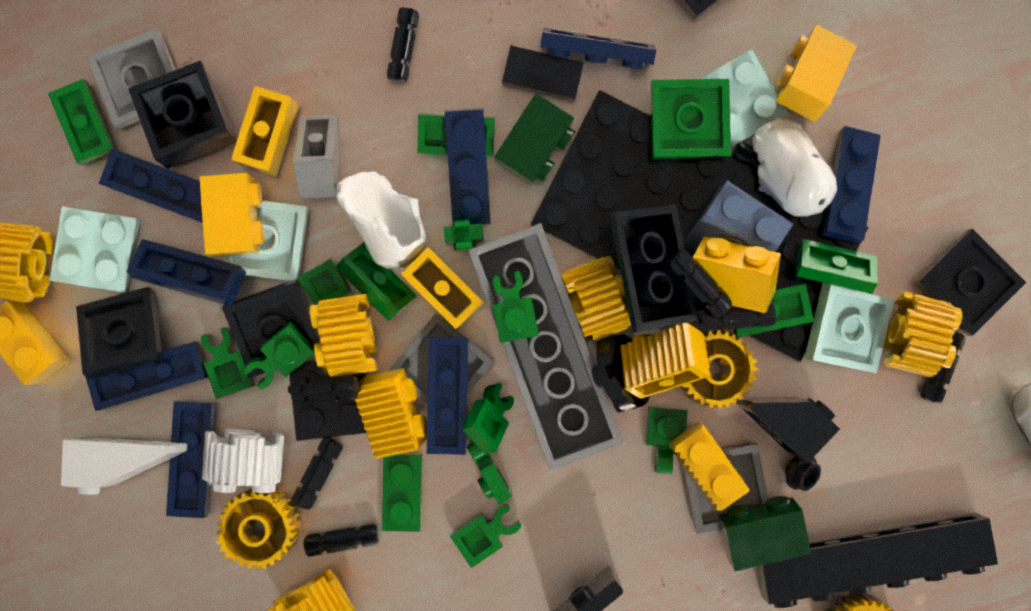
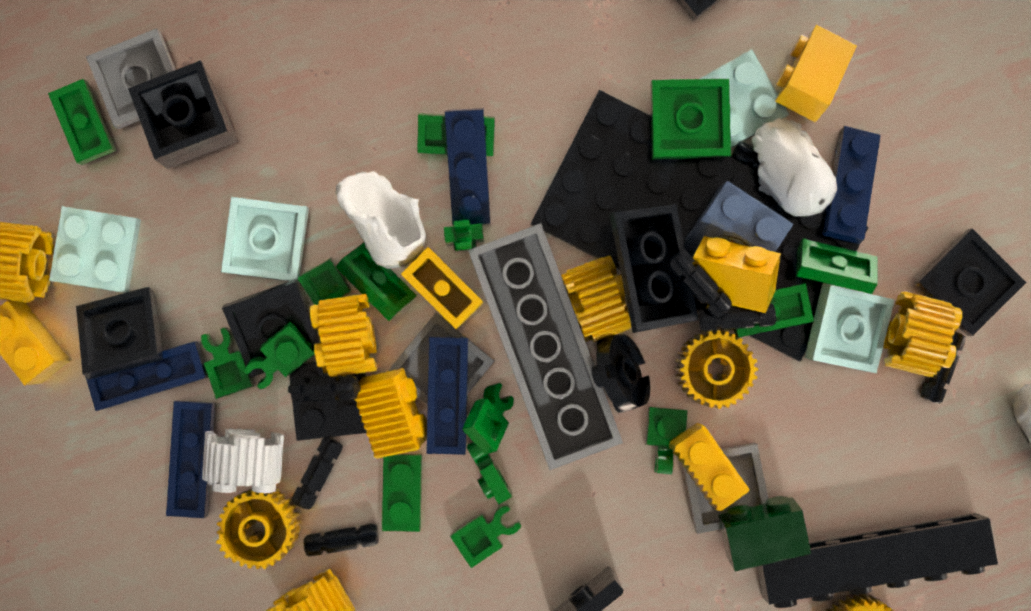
(107, 462): white slope -> none
(153, 184): dark blue plate -> none
(186, 272): dark blue plate -> none
(231, 214): yellow brick -> none
(265, 131): yellow brick -> none
(317, 156): light grey slope -> none
(402, 44): black axle -> none
(514, 315): green plate -> none
(534, 140): dark green brick -> none
(542, 73): black tile -> none
(598, 48): dark blue plate -> none
(664, 360): yellow brick -> none
(794, 423): black slope -> none
(802, 475): black plate -> none

